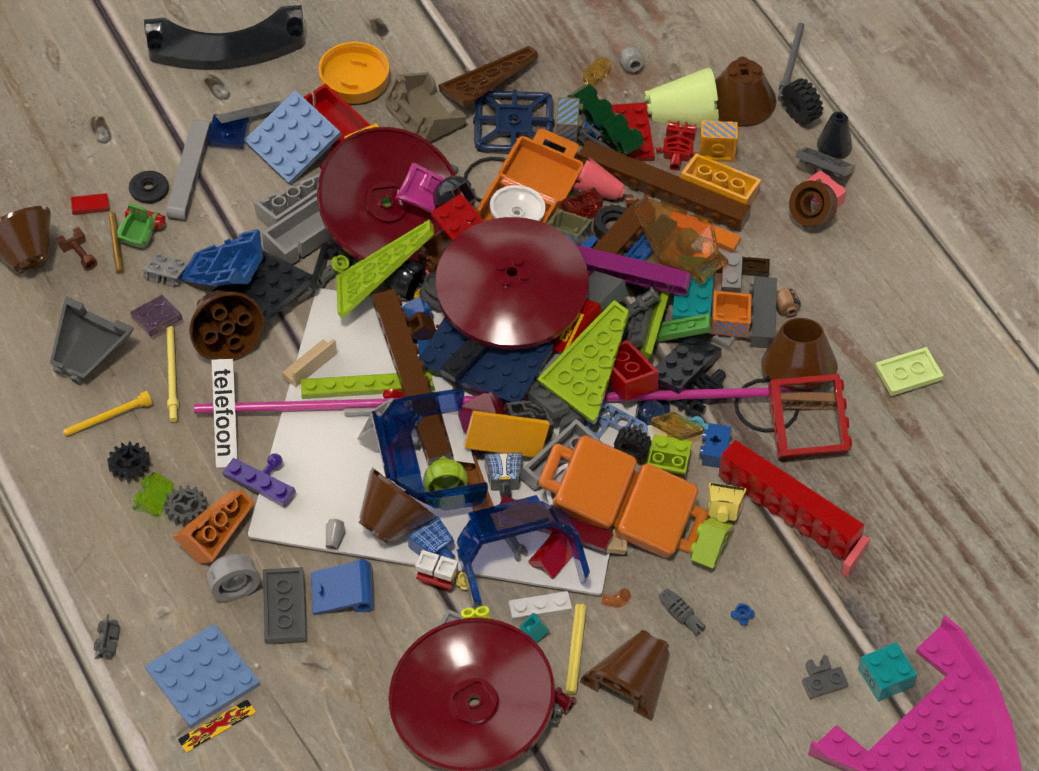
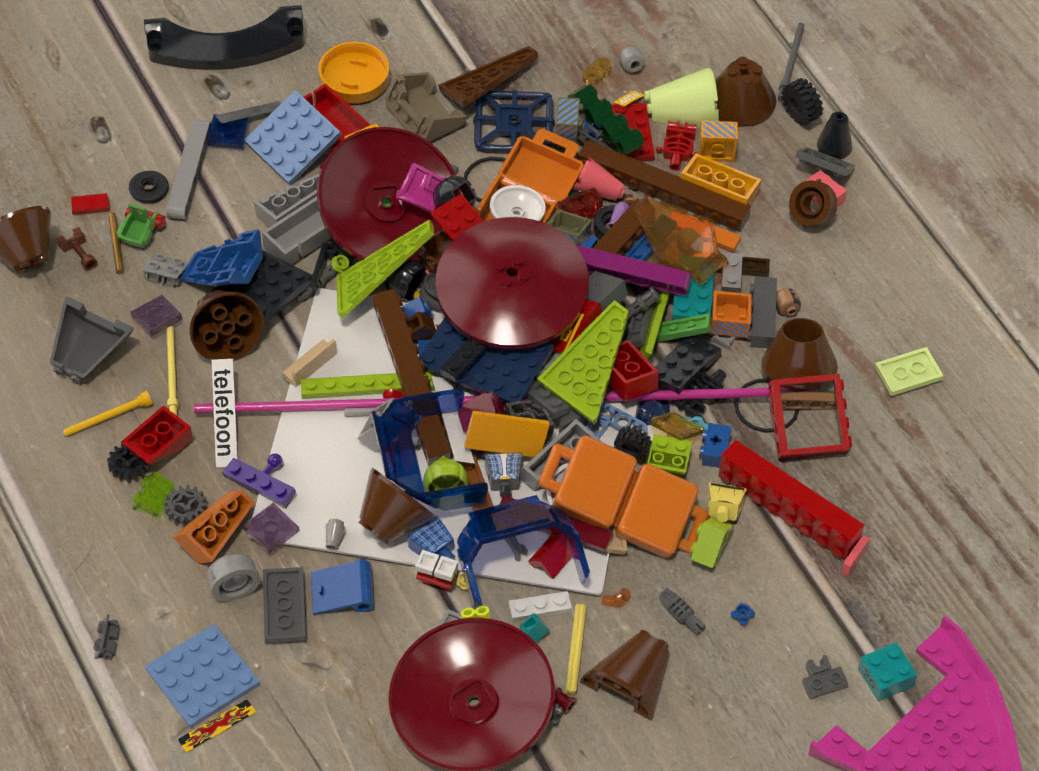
(159, 436): none -> red slope
(271, 528): none -> clear purple plate
(617, 213): none -> medium lavender cone
(628, 98): none -> yellow sticker

